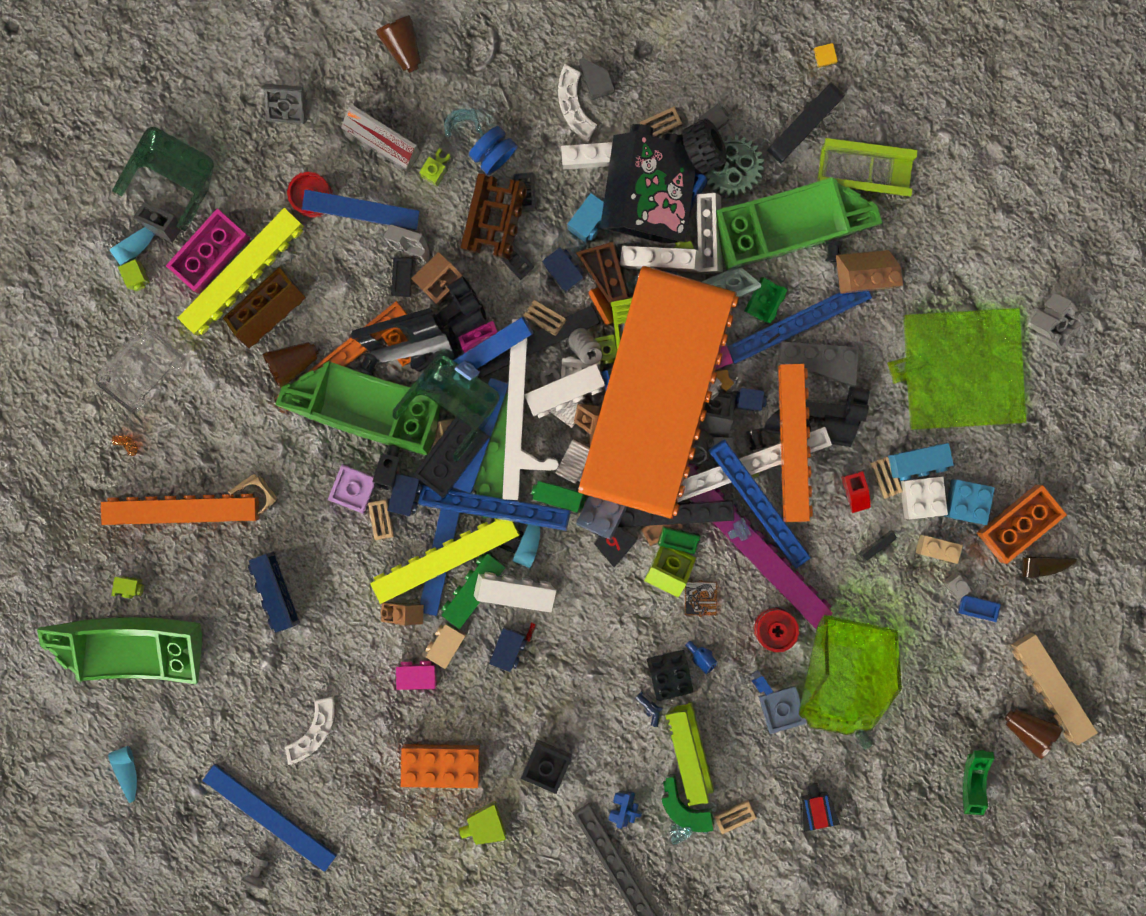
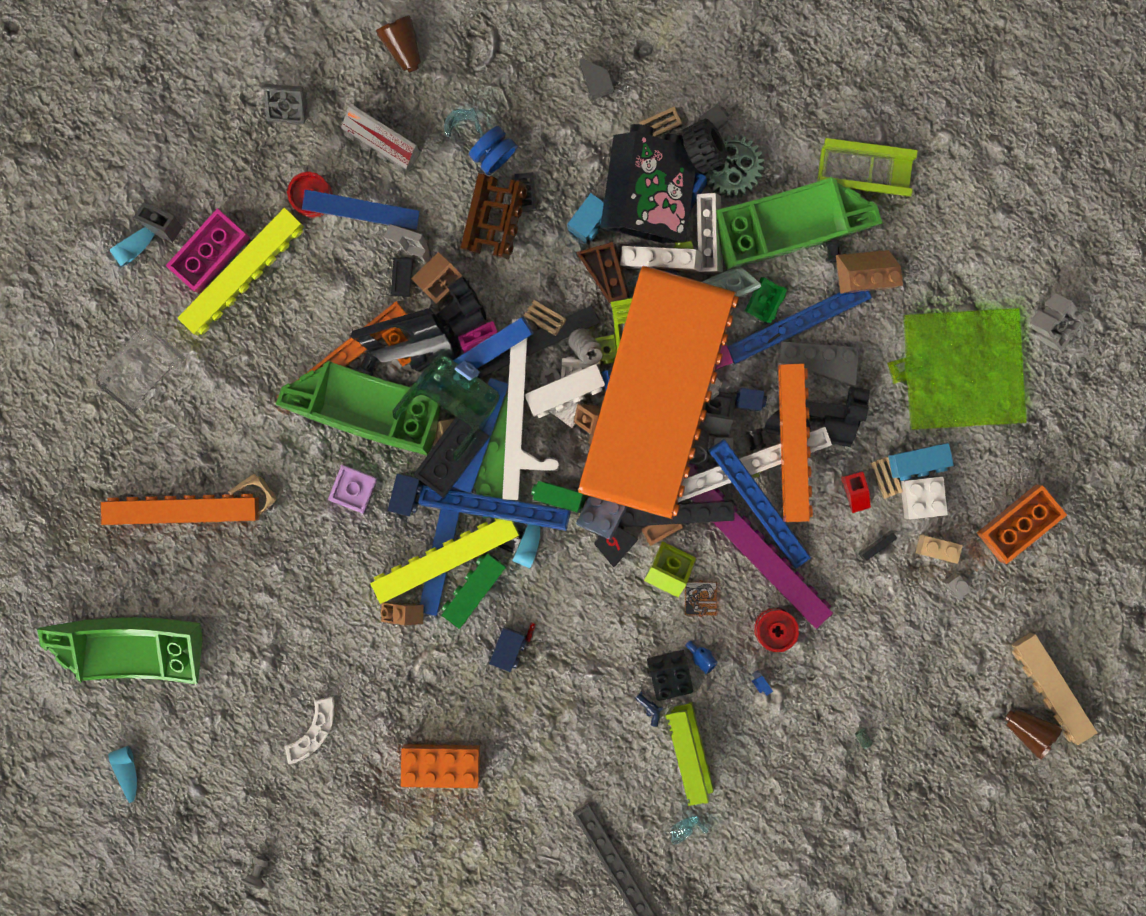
(127, 442): clear orange arm -> none
(127, 586): lime brick -> none
(134, 275): lime brick -> none
(174, 161): clear green windscreen -> none
(264, 308): reddish brown slope -> none
(269, 817): blue tile -> none
(273, 592): dark blue slope -> none
(290, 361): reddish brown cone -> none
(381, 520): tan tile -> none
(385, 477): black torso -> none
(416, 676): dark pink brick -> none
(433, 169): lime brick -> none
(446, 645): tan brick -> none
(484, 825): lime torso -> none
(514, 592): white brick -> none
(525, 271): black slope -> none
(546, 766): black brick -> none
(563, 270): dark blue brick -> none
(570, 105): white tile -> none
(573, 462): white brick -> none
(586, 155): white brick -> none
(602, 305): orange slope -> none
(627, 810): blue hips -> none
(679, 540): green tile -> none
(698, 820): green arch -> none
(723, 377): pearl gold piece -> none
(731, 810): tan tile -> none
(740, 529): clear light blue tile -> none
(781, 709): sand blue plate -> none
(806, 122): black beam -> none
(817, 809): torso -> none
(825, 55): yellow tile -> none
(850, 676): clear neon green windscreen -> none
(969, 501): dark azure brick -> none
(975, 782): green arch -> none
(979, 608): blue tile -> none
(1043, 566): dark brown piece -> none

